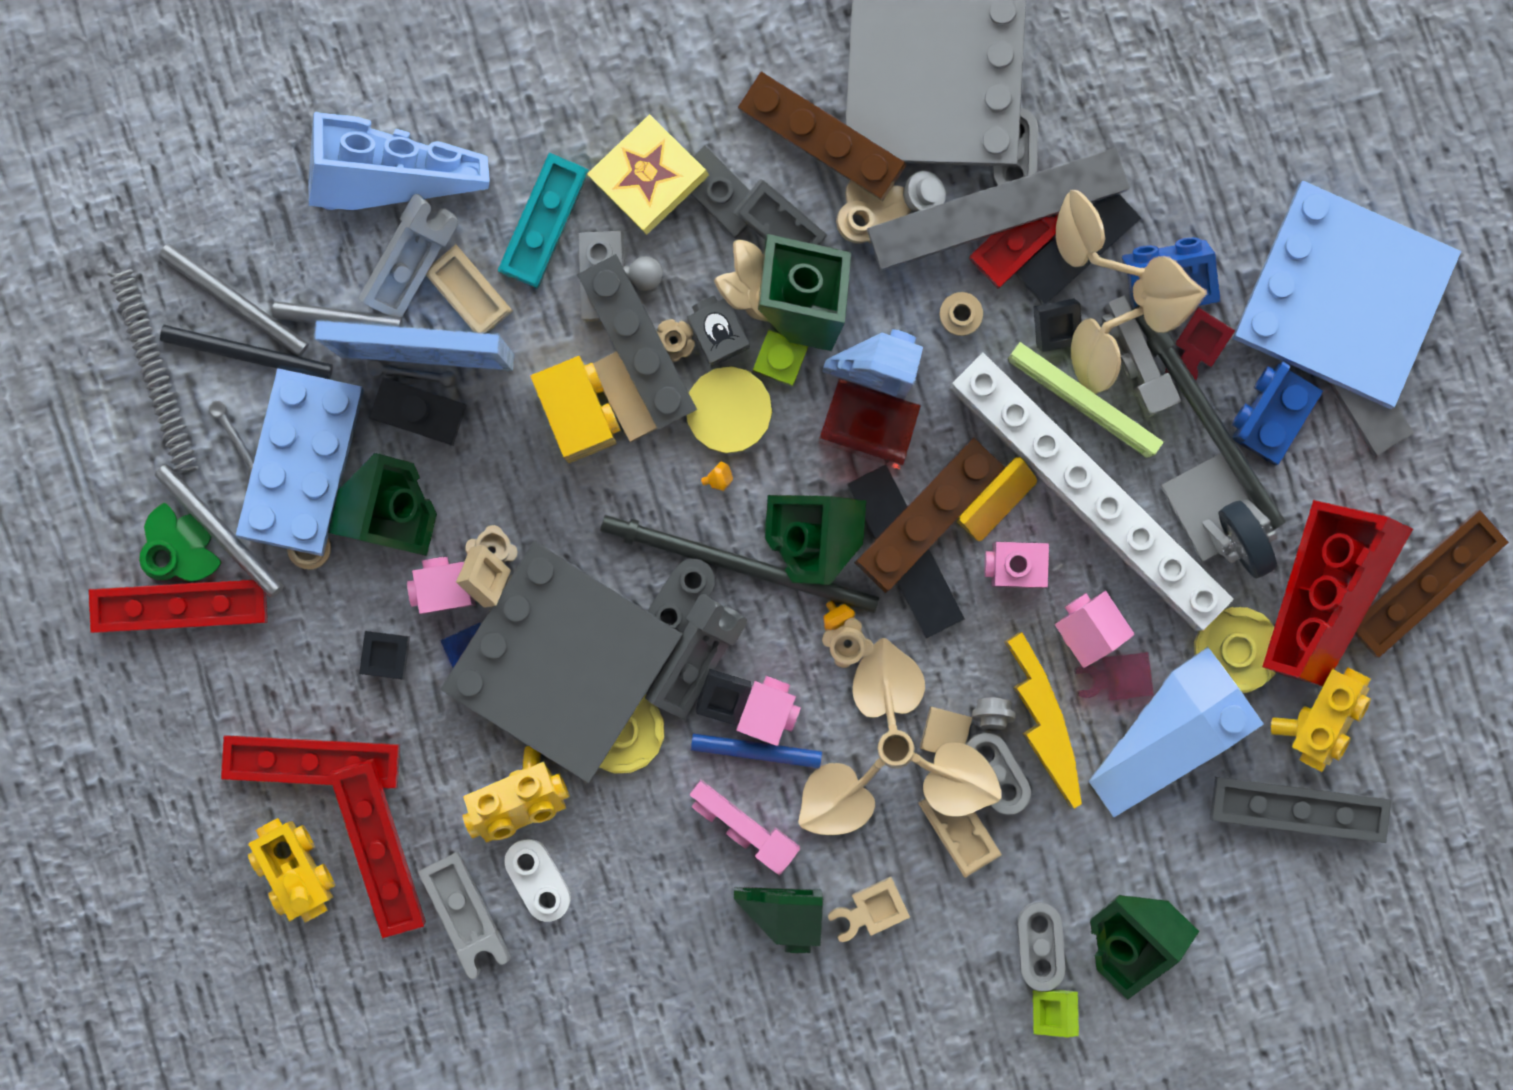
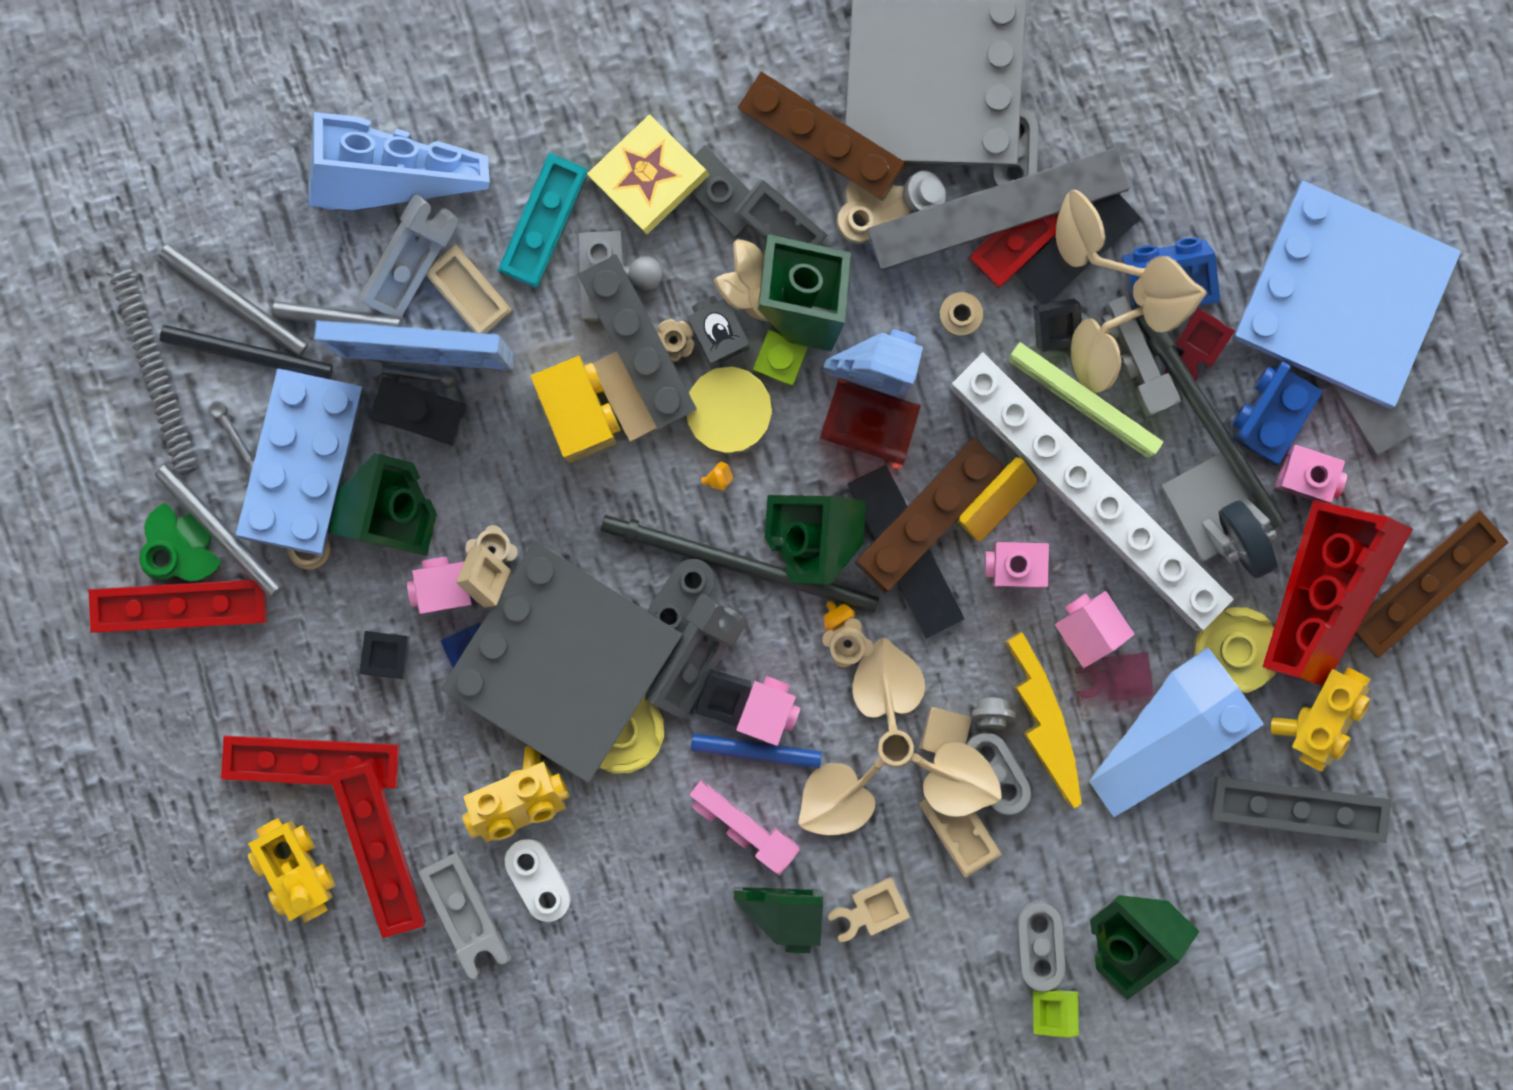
(1311, 475): none -> bright pink brick

